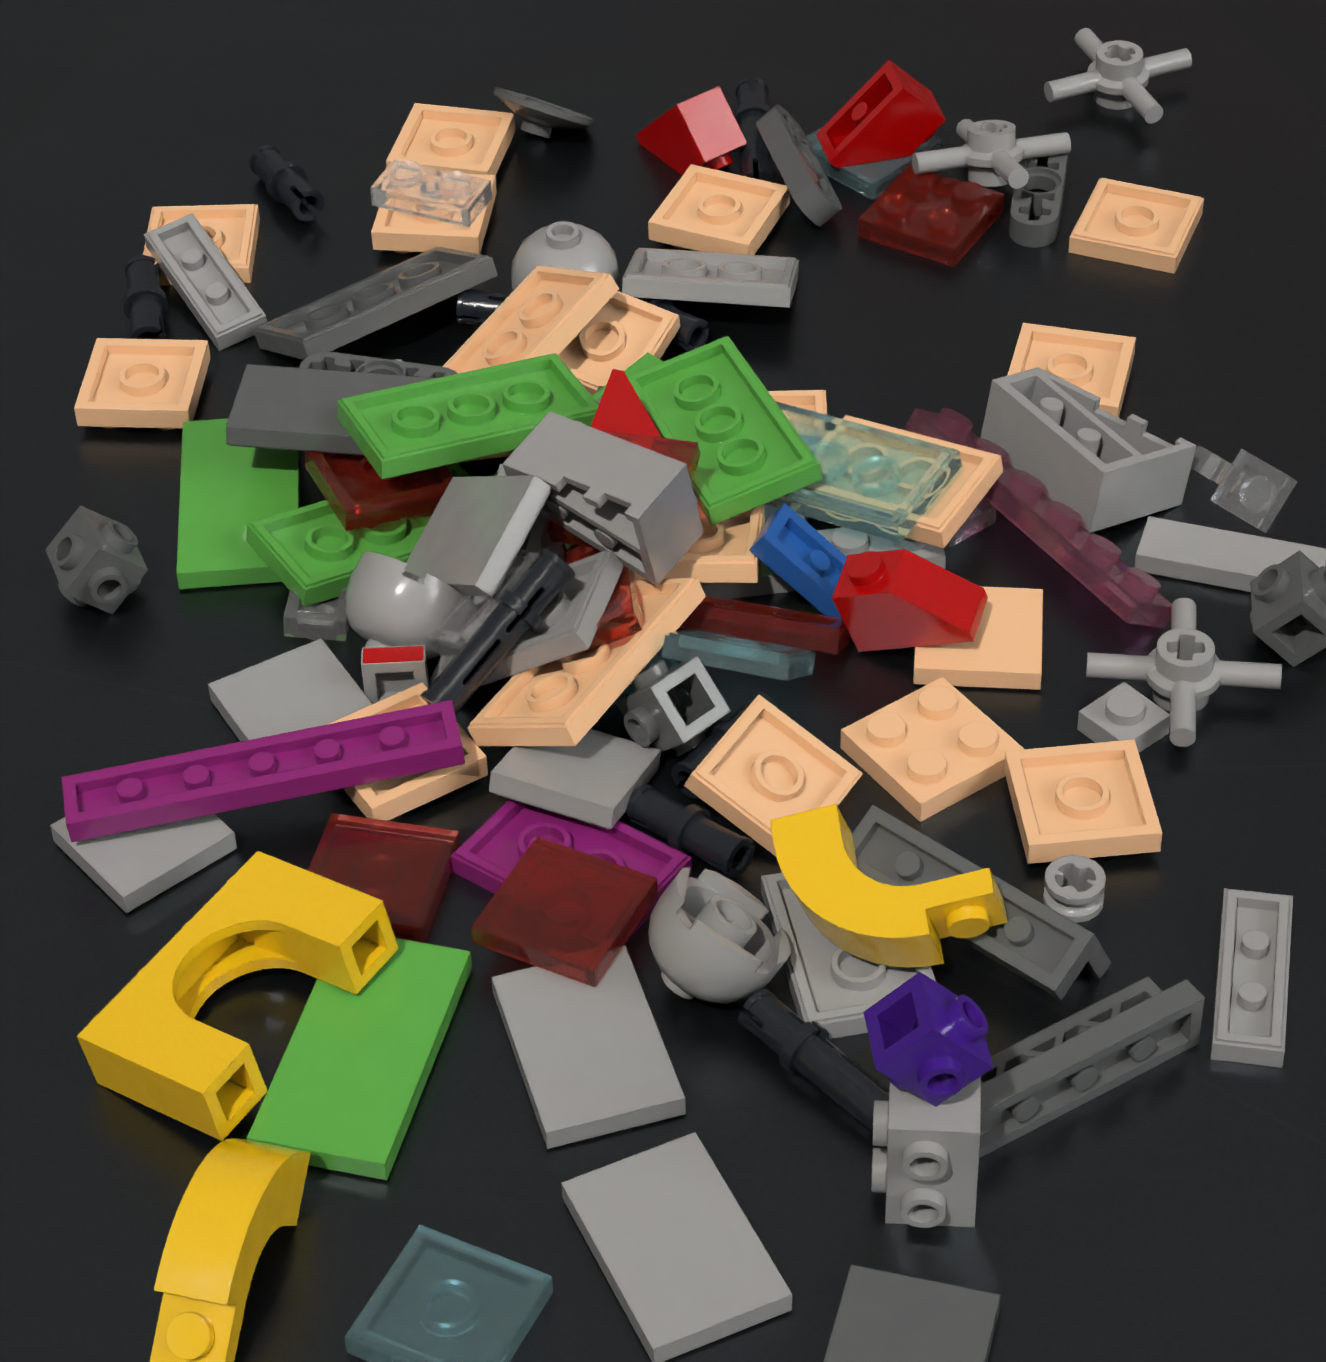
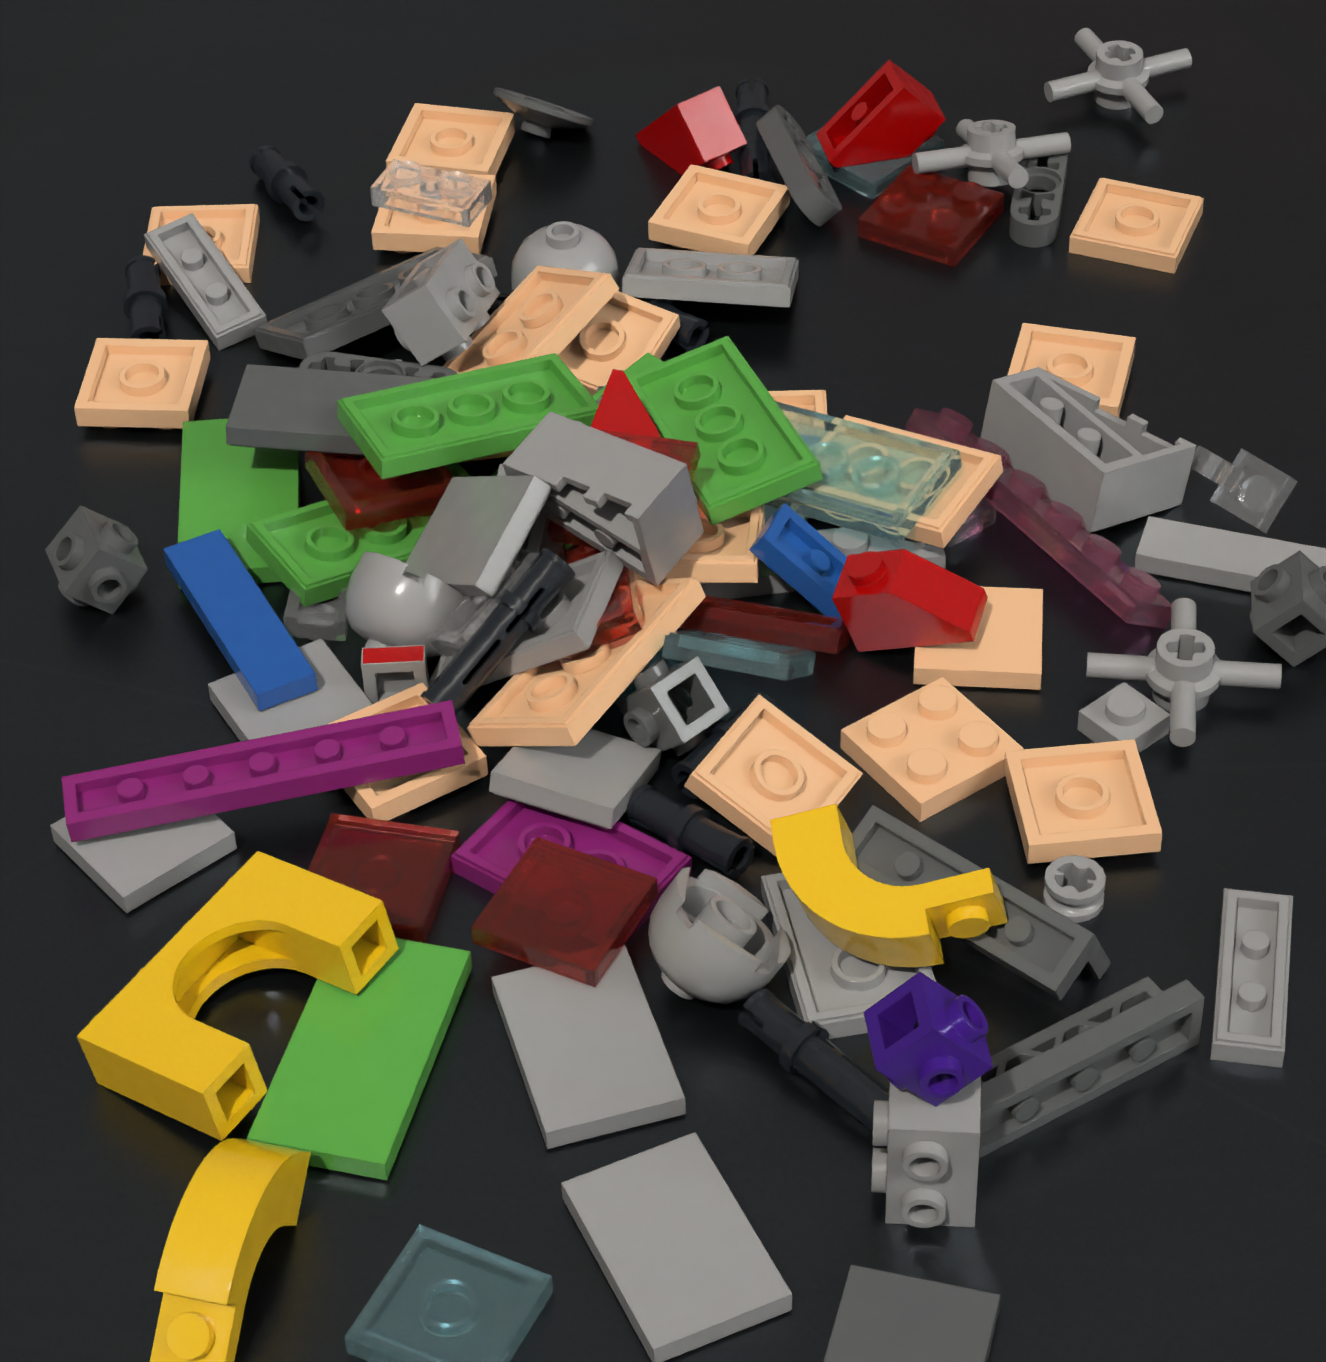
(240, 620): none -> blue tile
(442, 304): none -> light grey brick

